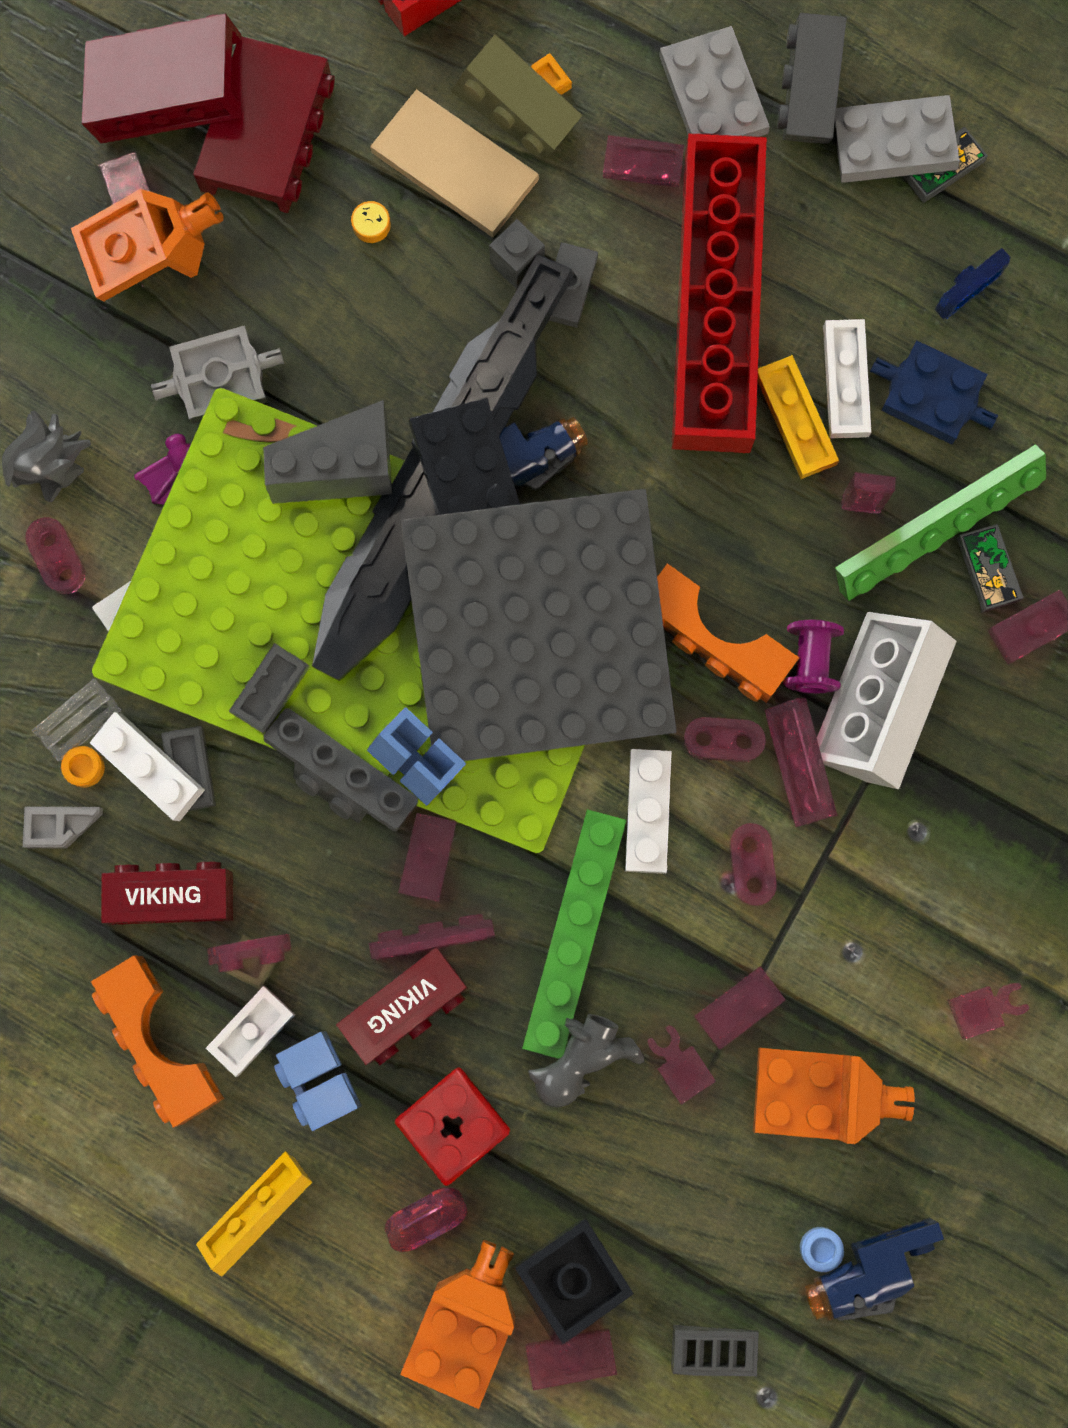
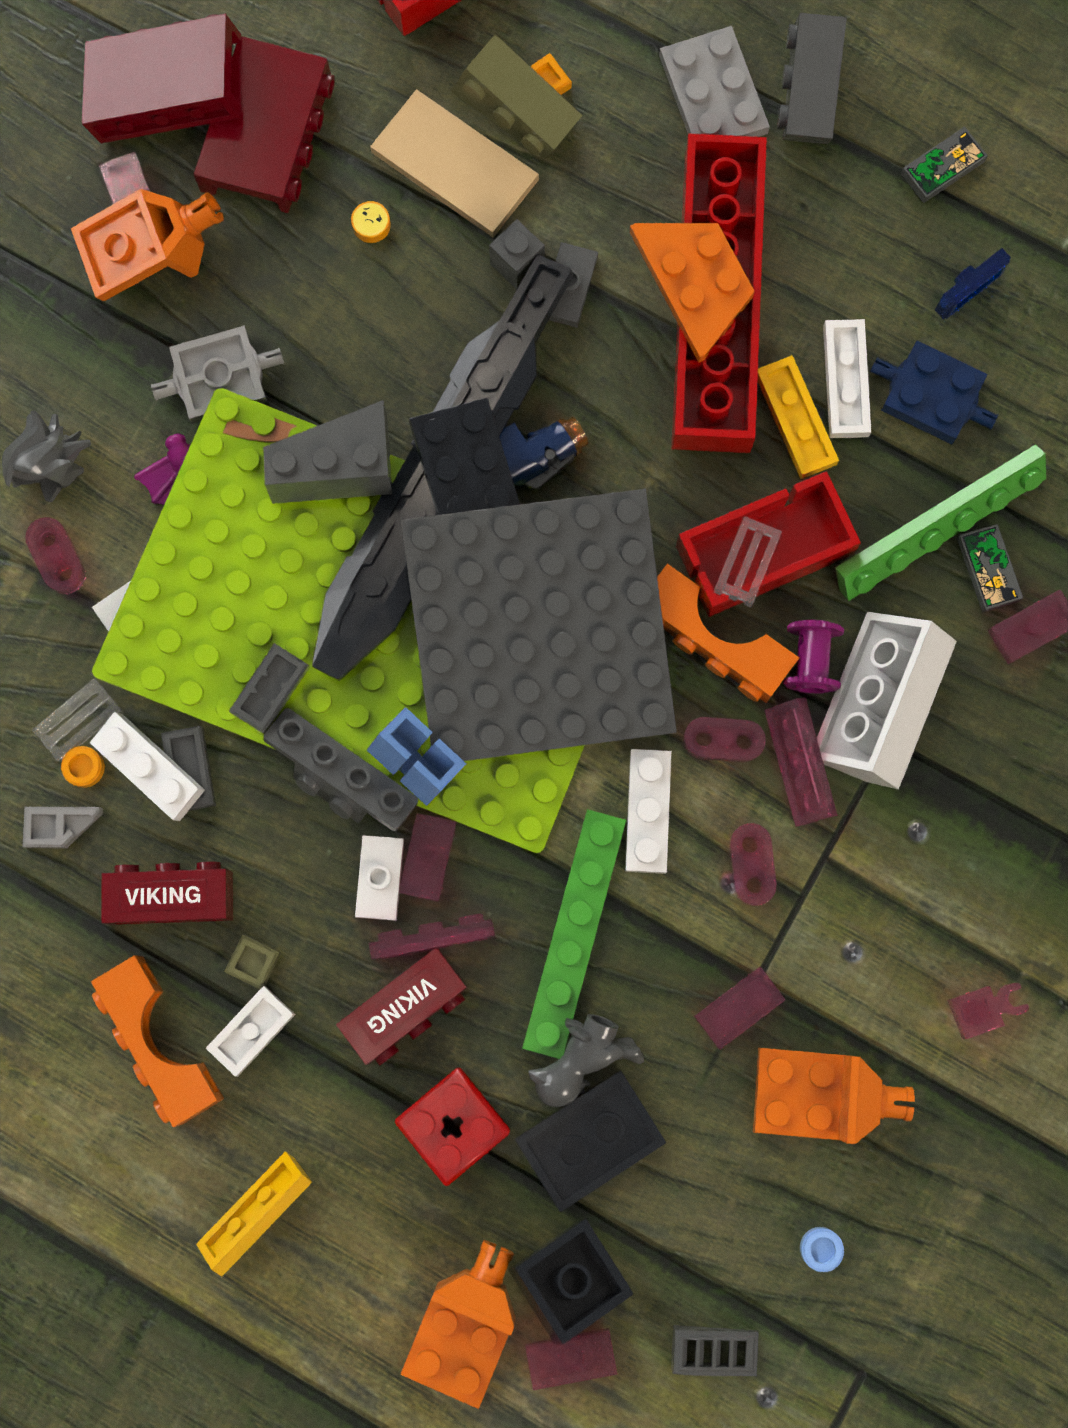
(267, 949): clear pink plate -> none
(306, 1062): medium blue piece -> none
(379, 878): none -> white plate
(425, 1219): clear pink plate -> none
(590, 1141): none -> black plate
(643, 161): clear pink plate -> none
(684, 1069): clear pink plate -> none
(695, 277): none -> orange wing
(735, 592): none -> clear tile
(812, 537): none -> red piece
(868, 492): clear pink plate -> none
(876, 1278): dark blue plate -> none
(896, 139): light grey plate -> none

